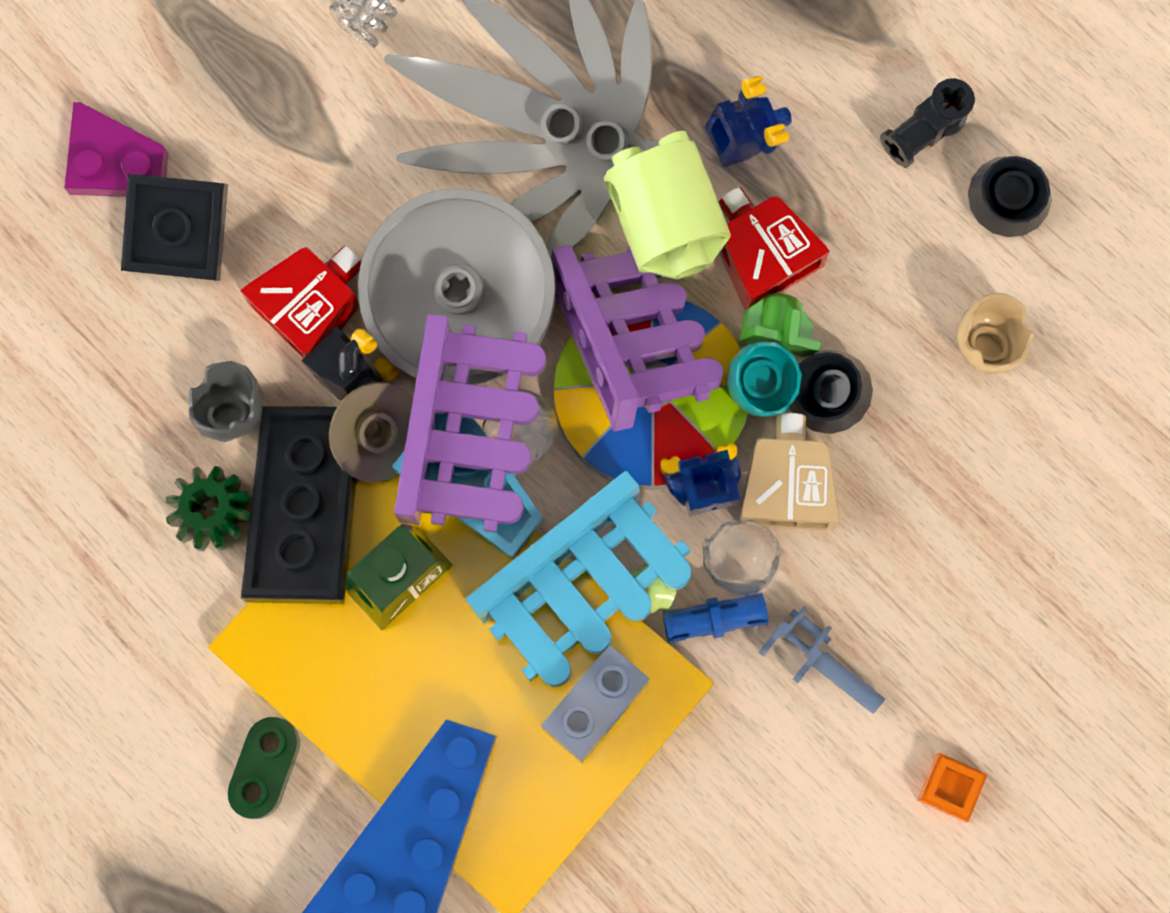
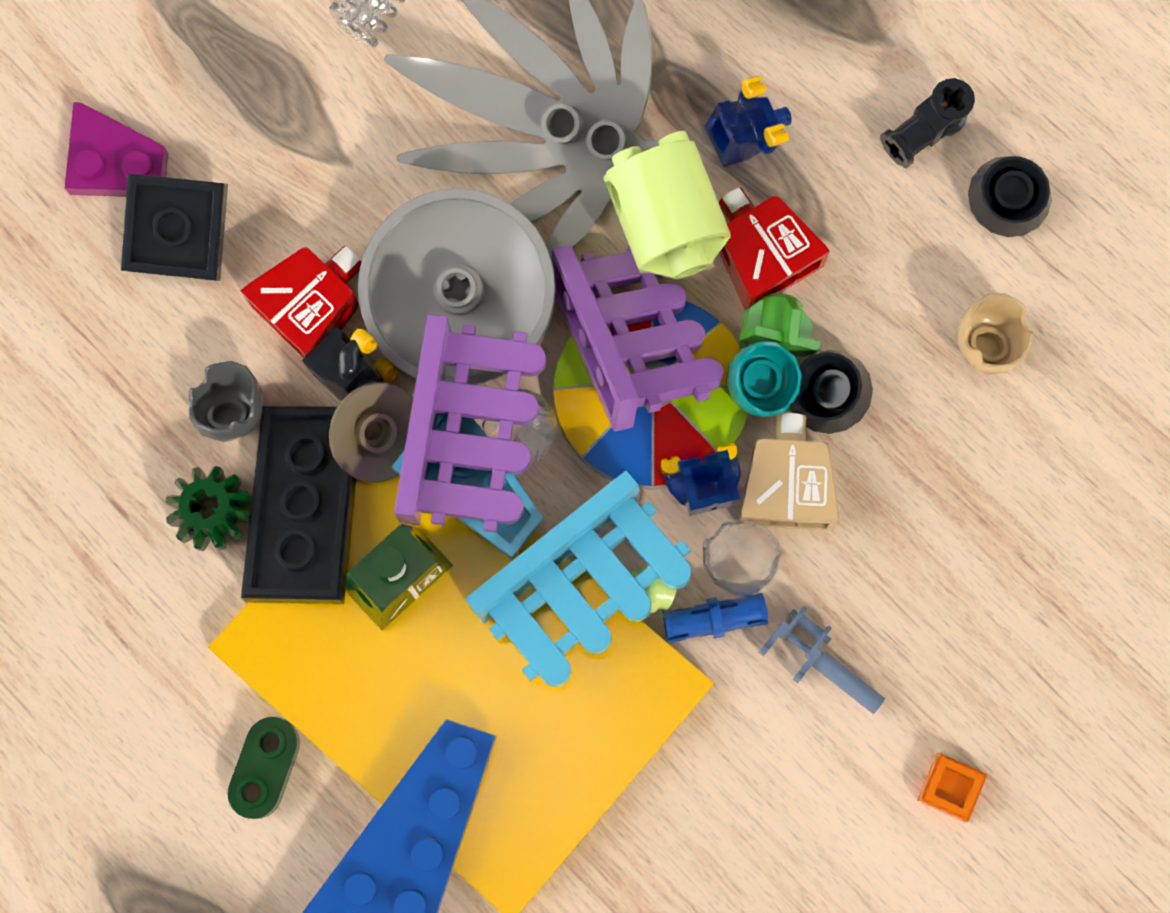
(595, 703): sand blue brick -> none

